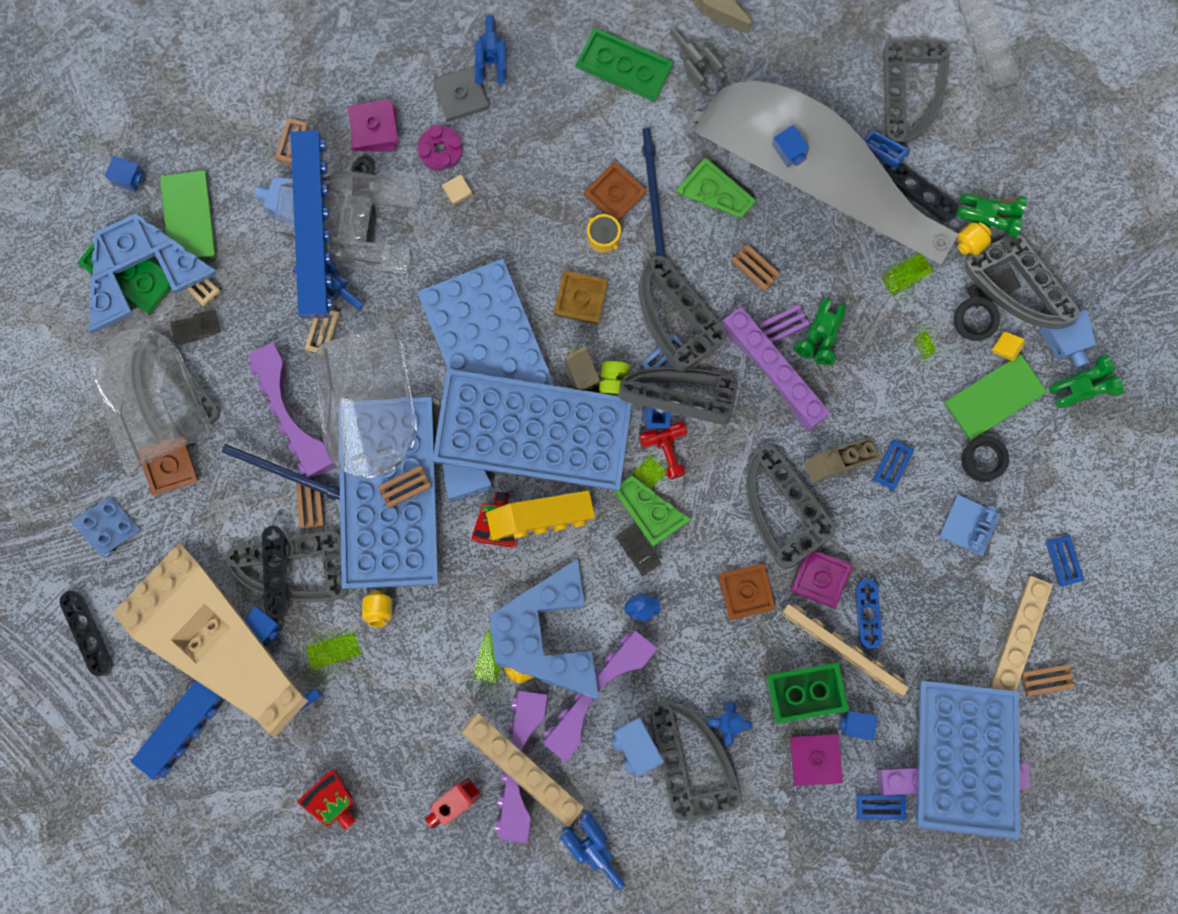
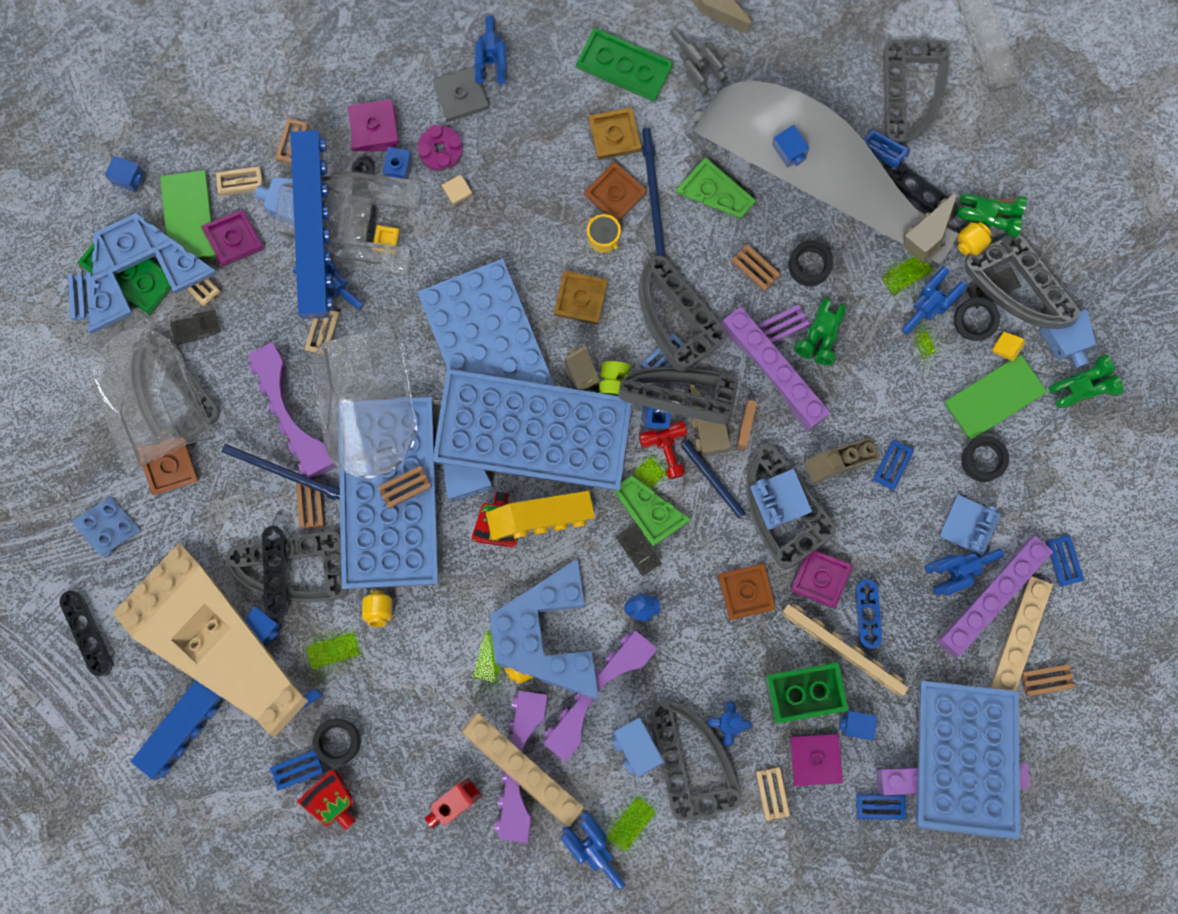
(73, 298): none -> medium blue tile
(232, 238): none -> magenta plate
(240, 181): none -> tan tile
(277, 777): none -> blue tile
(318, 741): none -> black tyre
(387, 235): none -> yellow tile
(397, 163): none -> blue brick
(614, 133): none -> pearl gold plate
(630, 825): none -> clear neon green slope
(711, 437): none -> dark tan slope
(713, 479): none -> dark blue bar
(746, 425): none -> medium nougat tile
(777, 814): none -> tan tile
(780, 499): none -> medium blue hinge
(815, 247): none -> black tyre
(928, 235): none -> slope
(933, 300): none -> blue plant
(961, 569): none -> blue plant
(992, 600): none -> medium lavender arch

